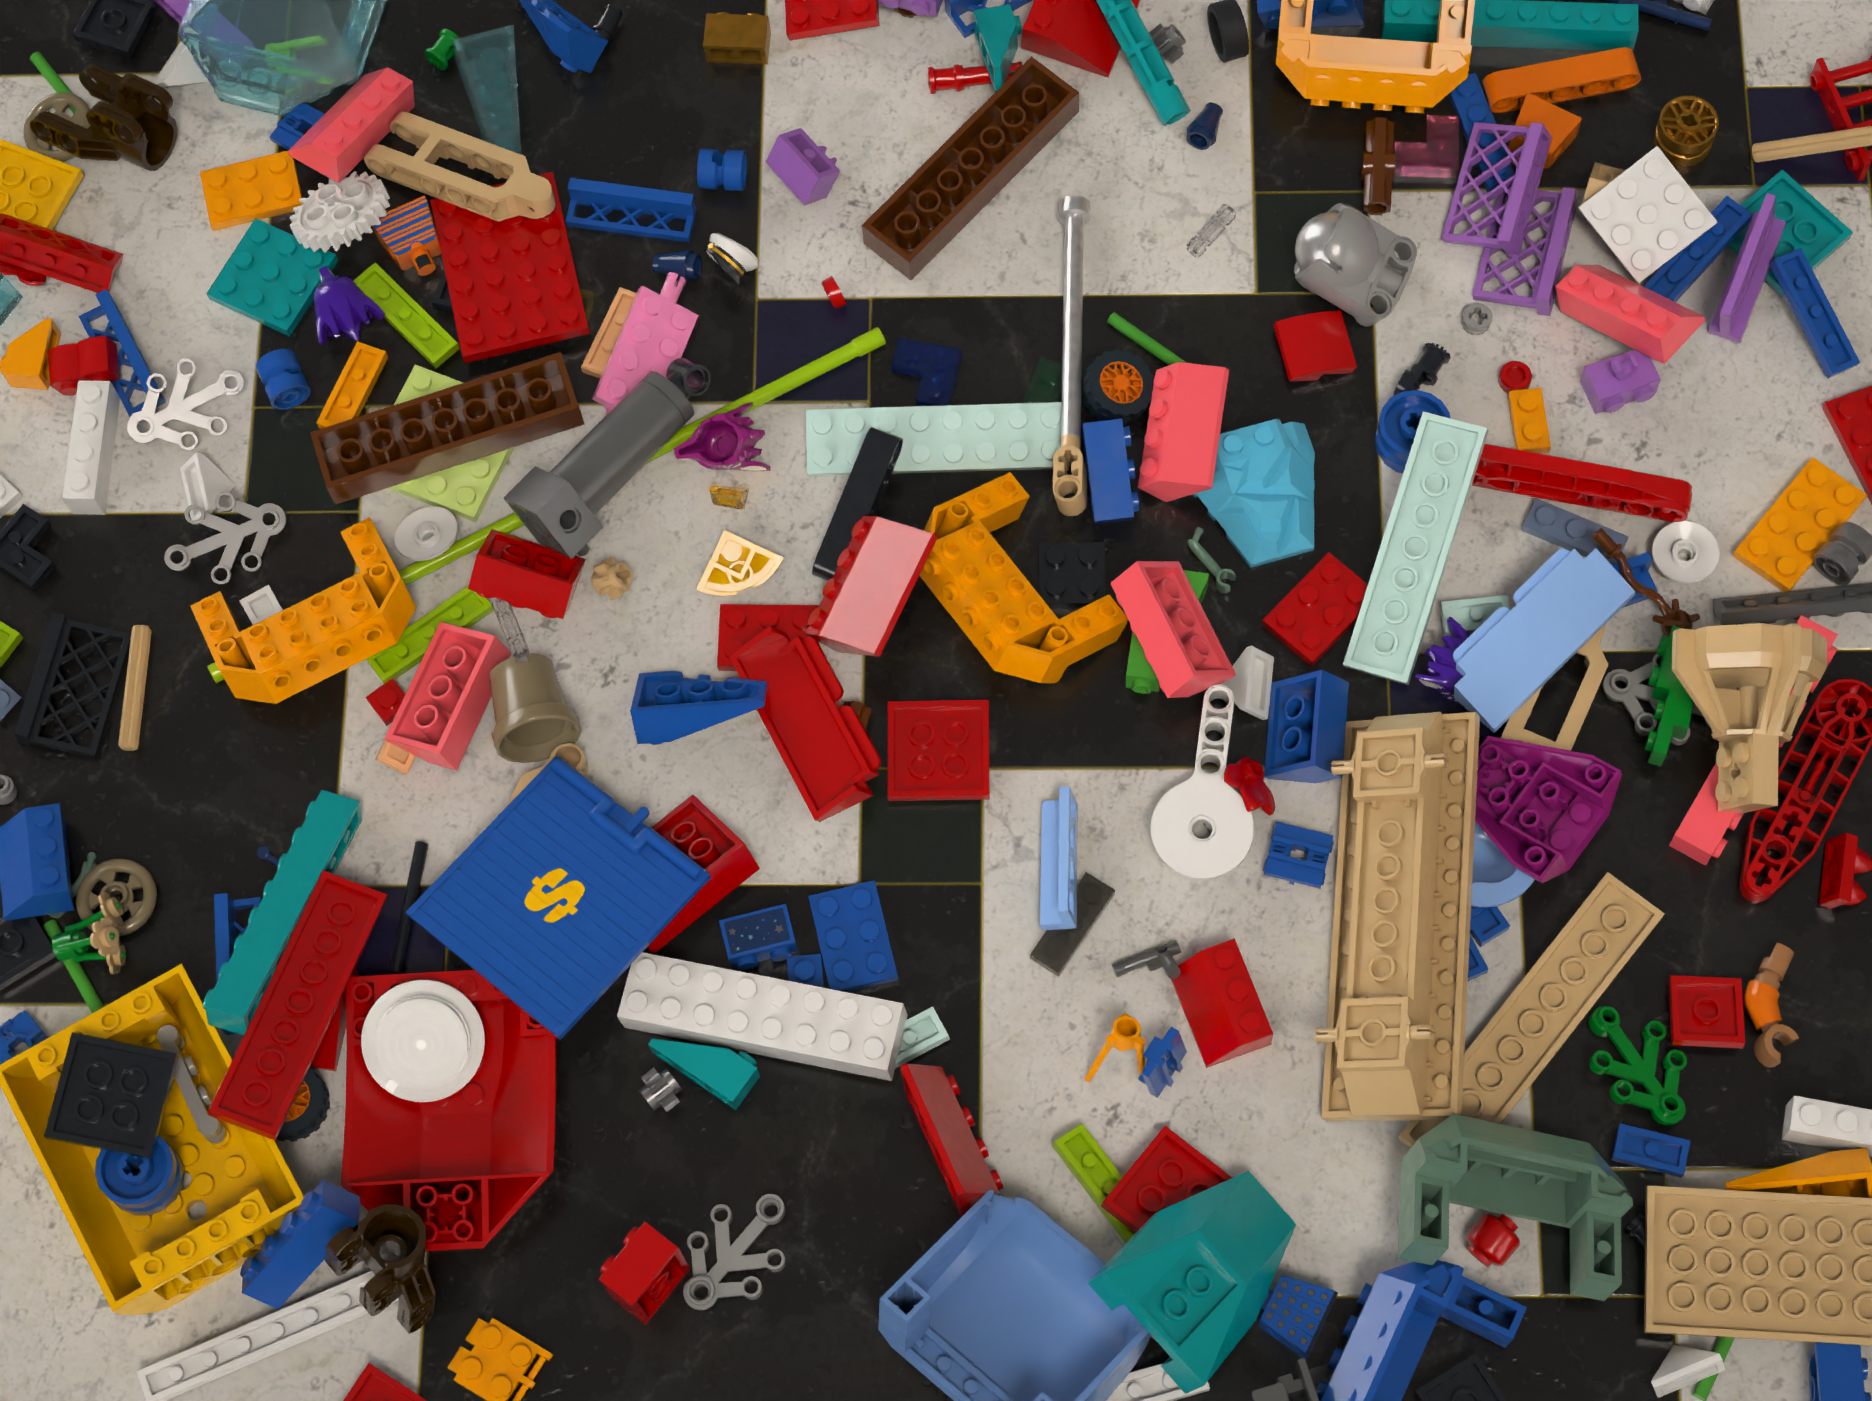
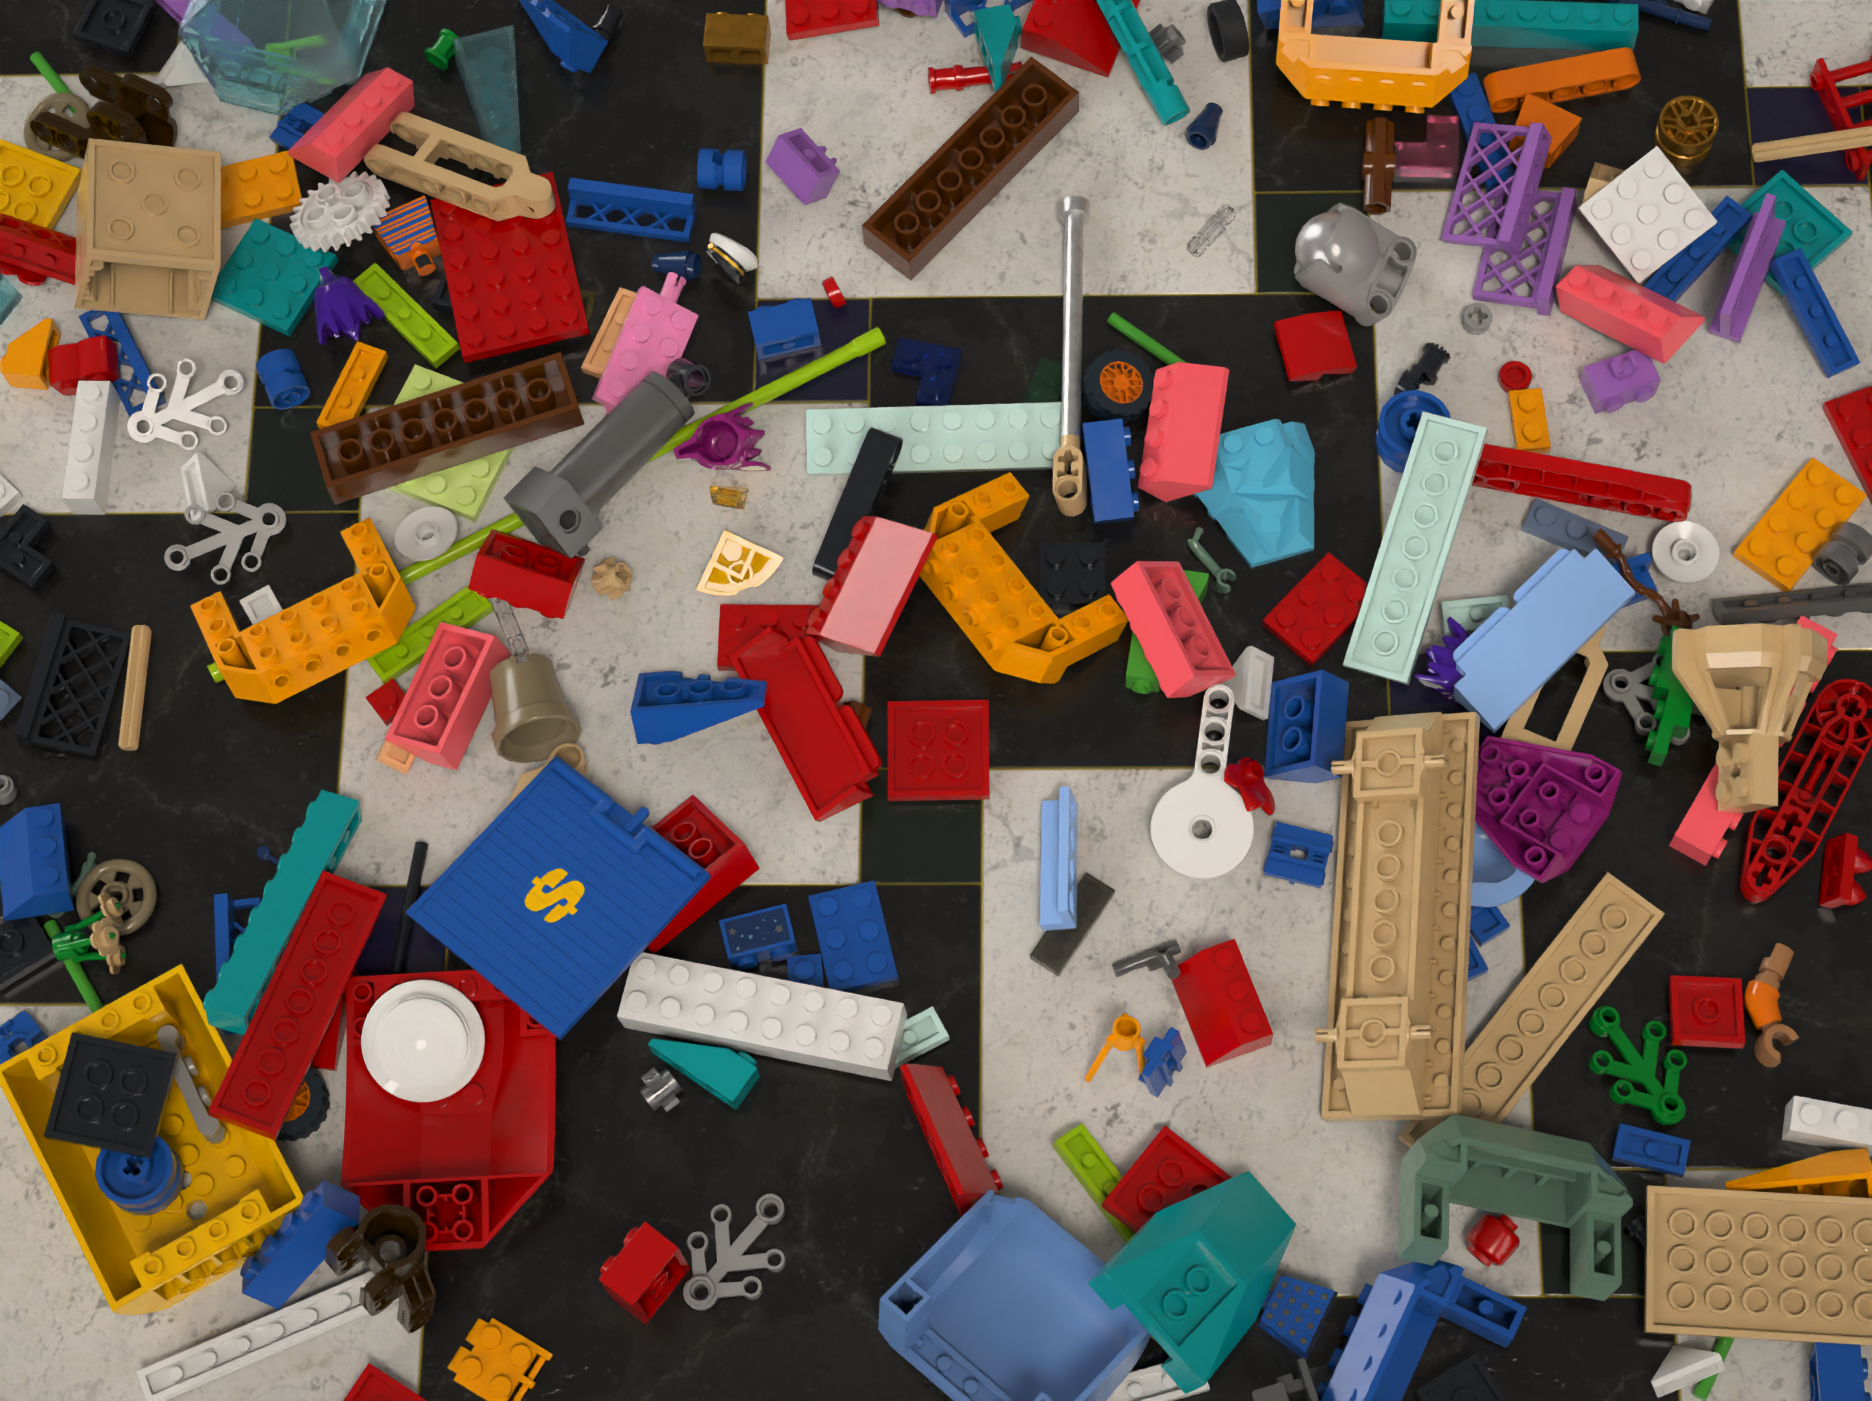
(148, 229): none -> tan piece
(784, 328): none -> blue brick

